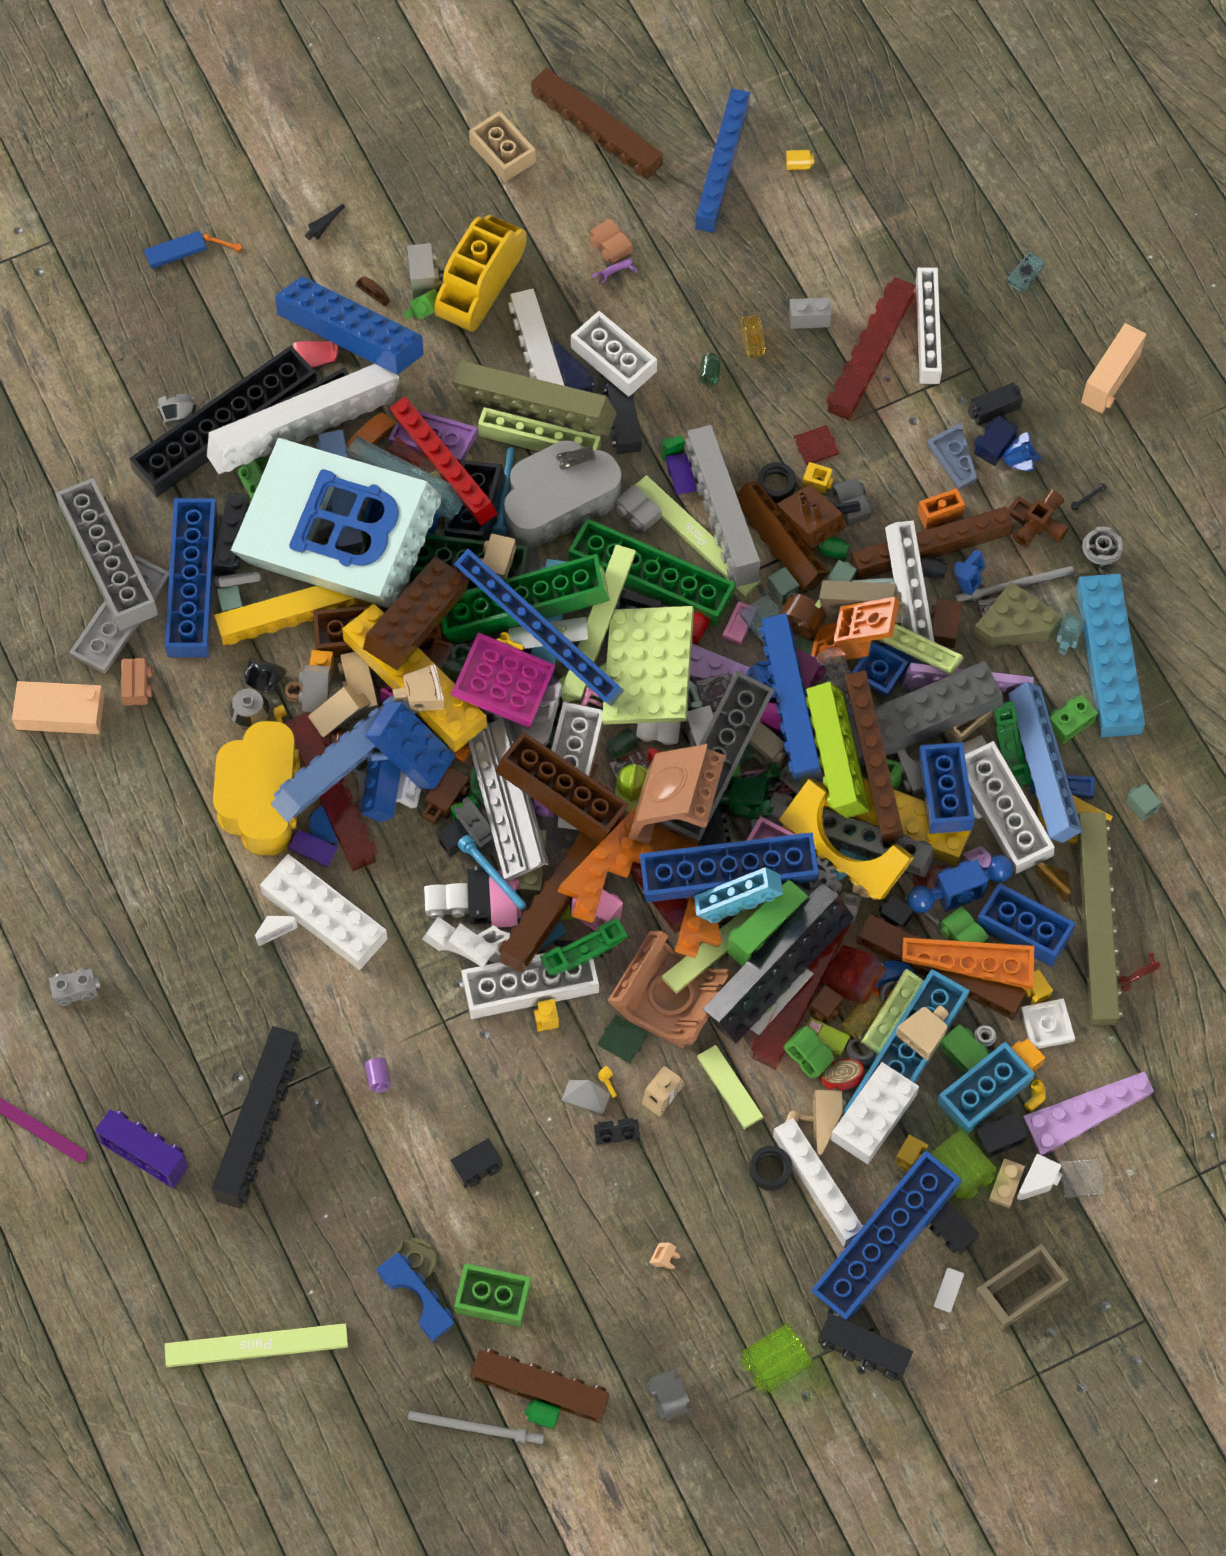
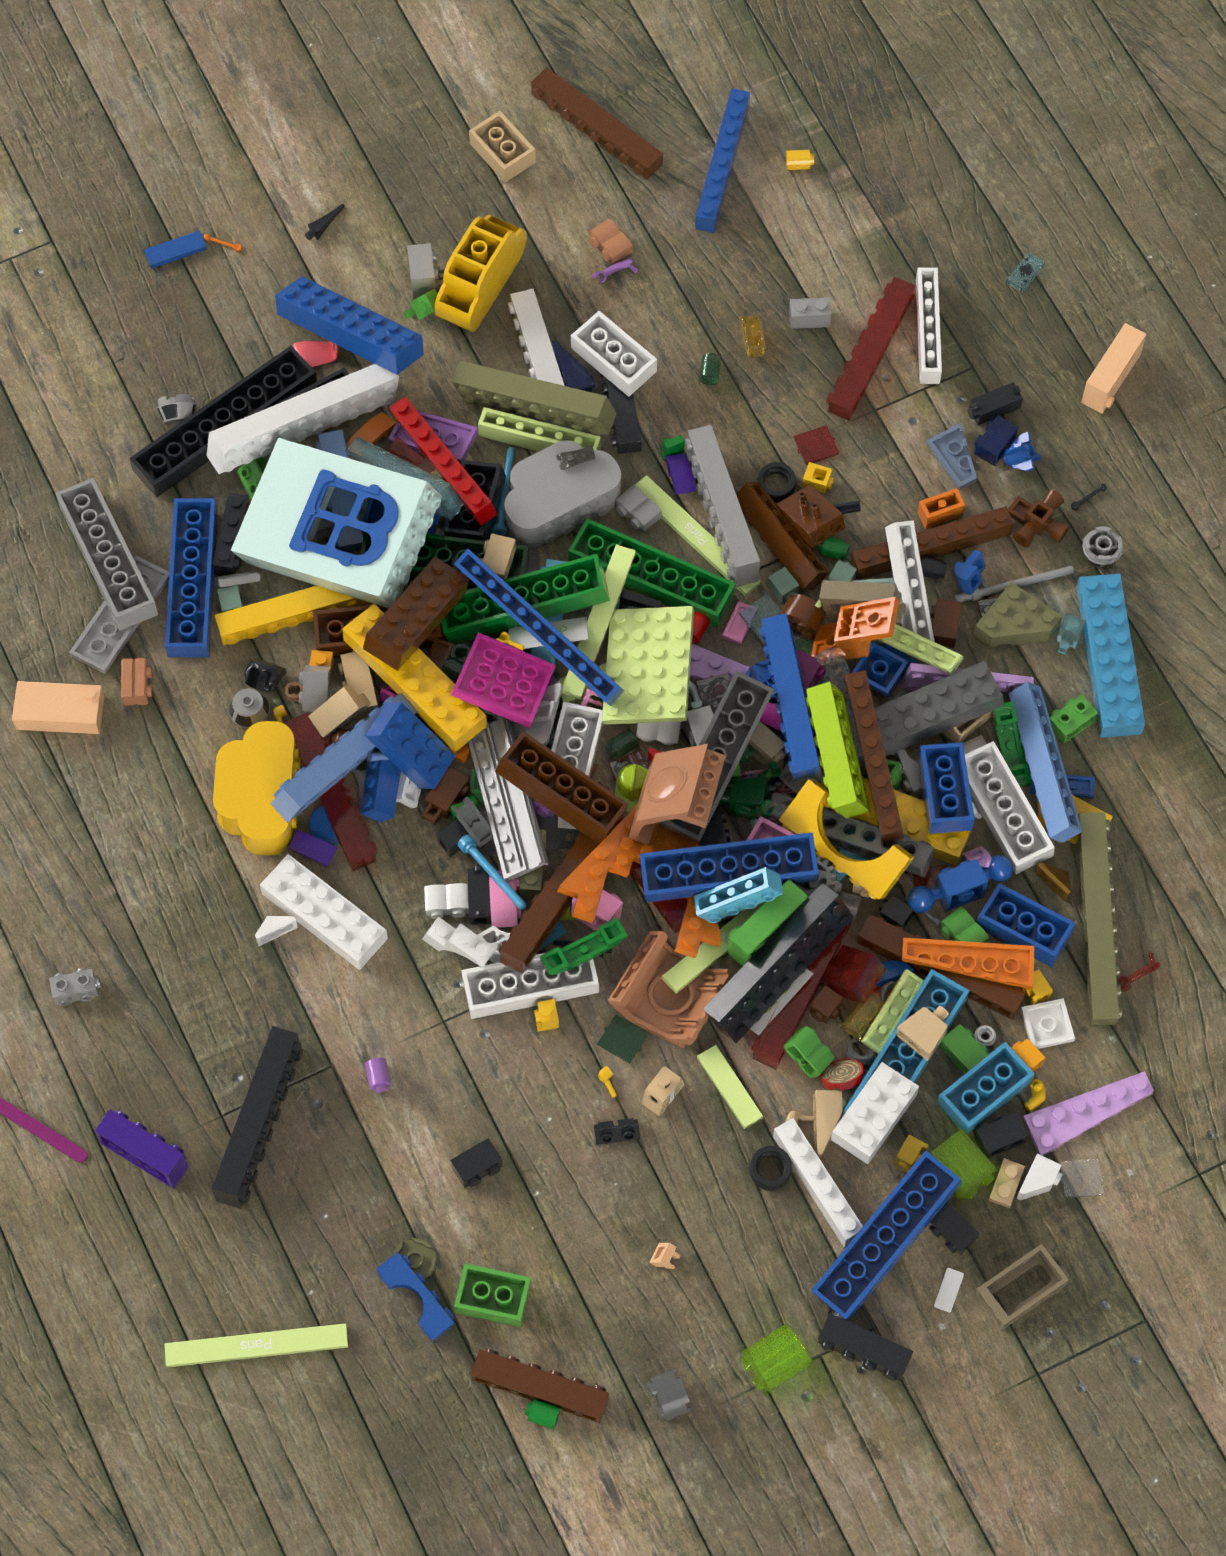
(373, 290): reddish brown tile -> none
(421, 690): tan torso -> none
(520, 1435): light grey bar -> none
(586, 1095): light grey slope -> none
(829, 1036): lime tile -> none
(853, 491): dark grey brick -> none
(1143, 802): sand green brick -> none

